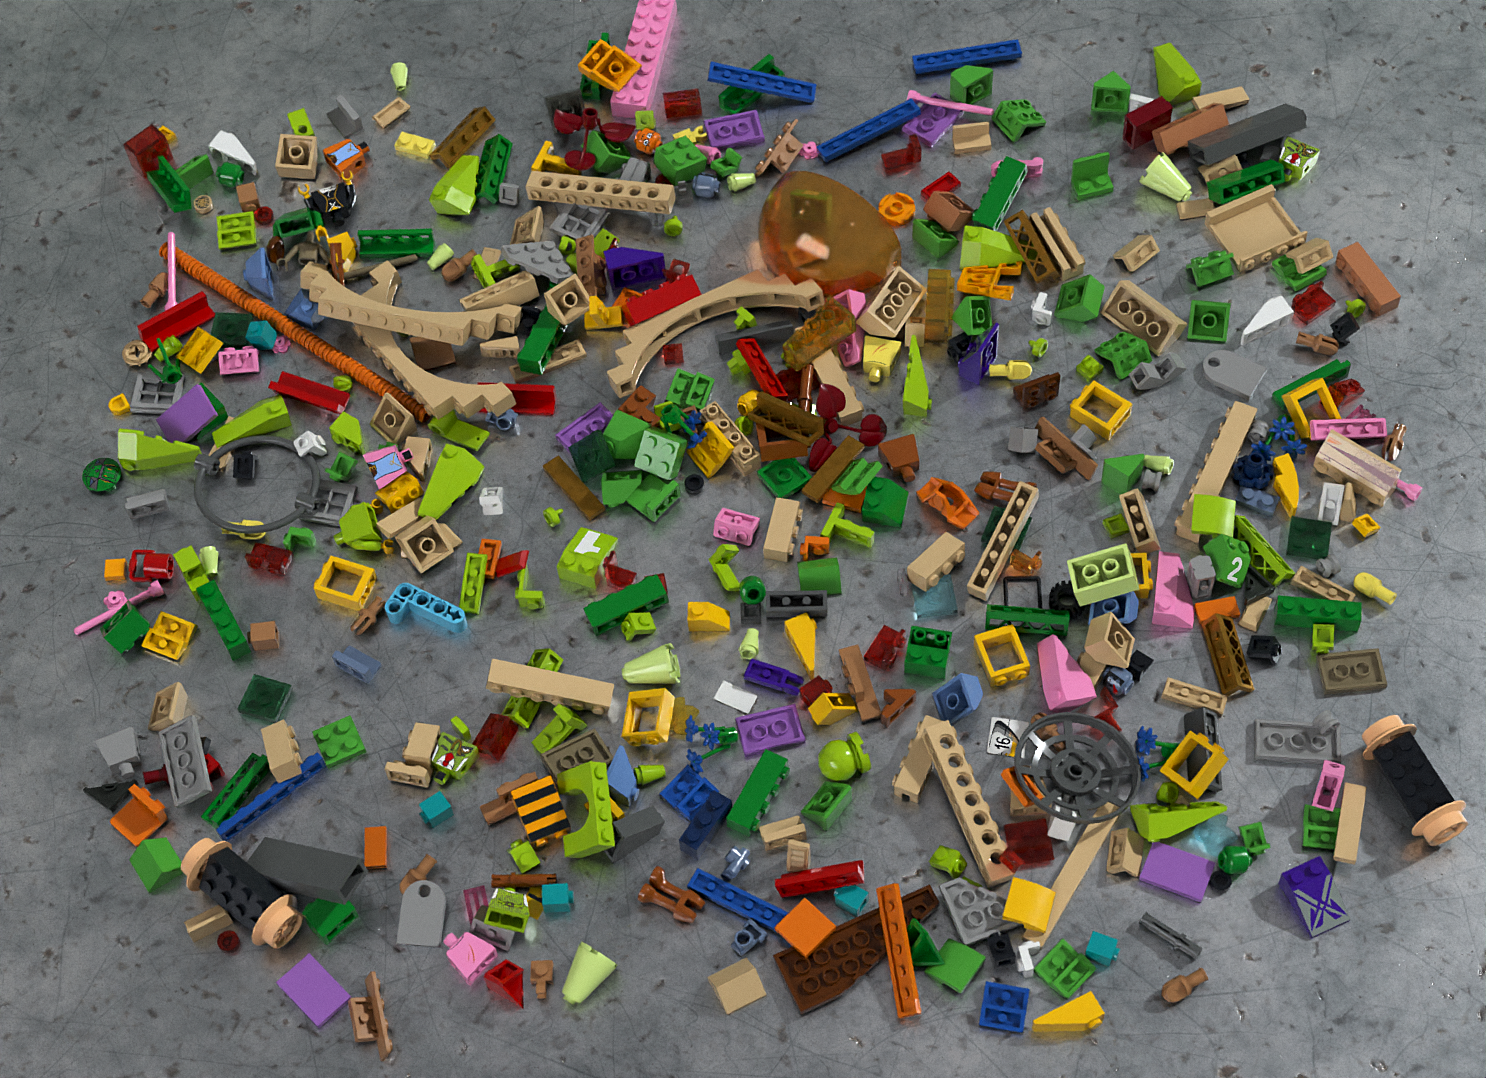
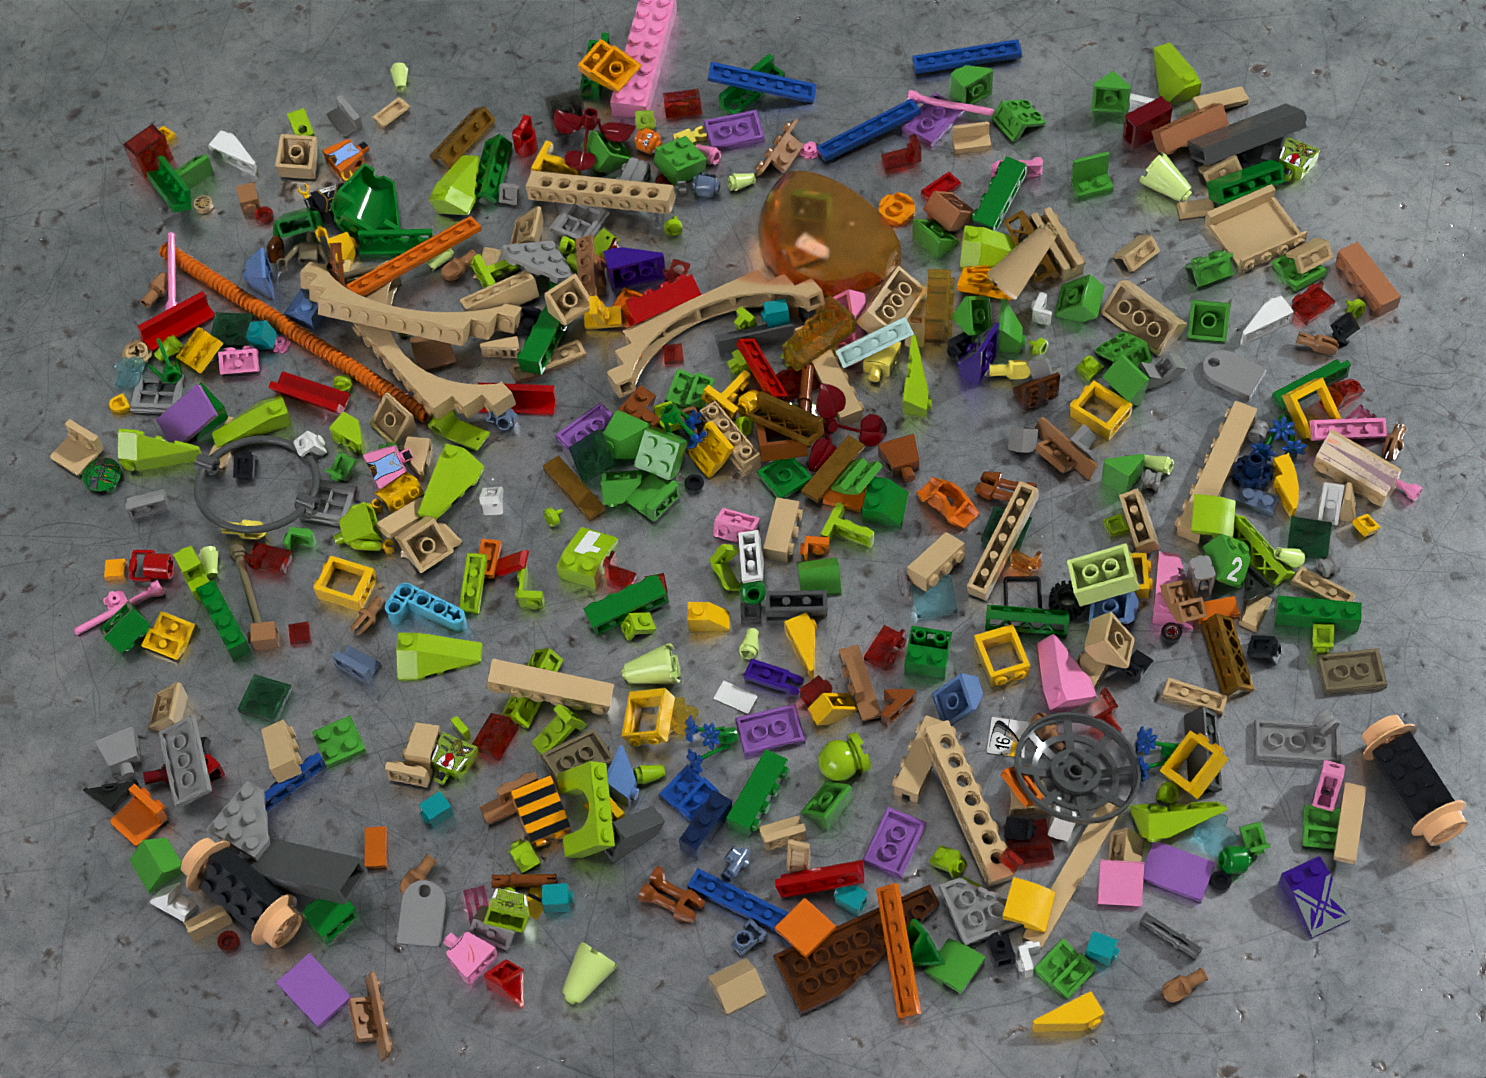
(77, 449): none -> tan bracket
(130, 371): none -> clear light blue plate
(171, 901): none -> white slope
(230, 175): green head -> none
(236, 230): lime slope -> none
(238, 553): none -> dark tan piece
(240, 793): green fence -> none
(244, 822): none -> light grey plate
(299, 633): none -> clear red tile
(366, 203): none -> green cone
(414, 145): light yellow plate -> none
(415, 257): none -> orange tile
(431, 654): none -> lime wedge
(525, 137): none -> red piece
(541, 976): medium nougat plate -> none
(727, 164): bright green bracket -> none
(729, 395): none -> yellow bracket
(751, 556): none -> white slope
(775, 313): none -> teal brick
(874, 342): none -> light aqua plate
(894, 842): none -> medium lavender tile
(1004, 1007): blue slope -> none
(1010, 331): none -> bright green slope
(1019, 264): none -> tan cone
(1019, 829): none -> black bracket
(1040, 367): none -> light grey panel
(1118, 680): sand blue head -> none
(1120, 882): none -> bright pink tile
(1127, 380): none -> bright green slope
(1171, 633): none -> black tile
(1182, 601): none -> medium nougat slope
(1292, 557): none -> yellowish green cone
(1373, 587): light yellow arm -> none

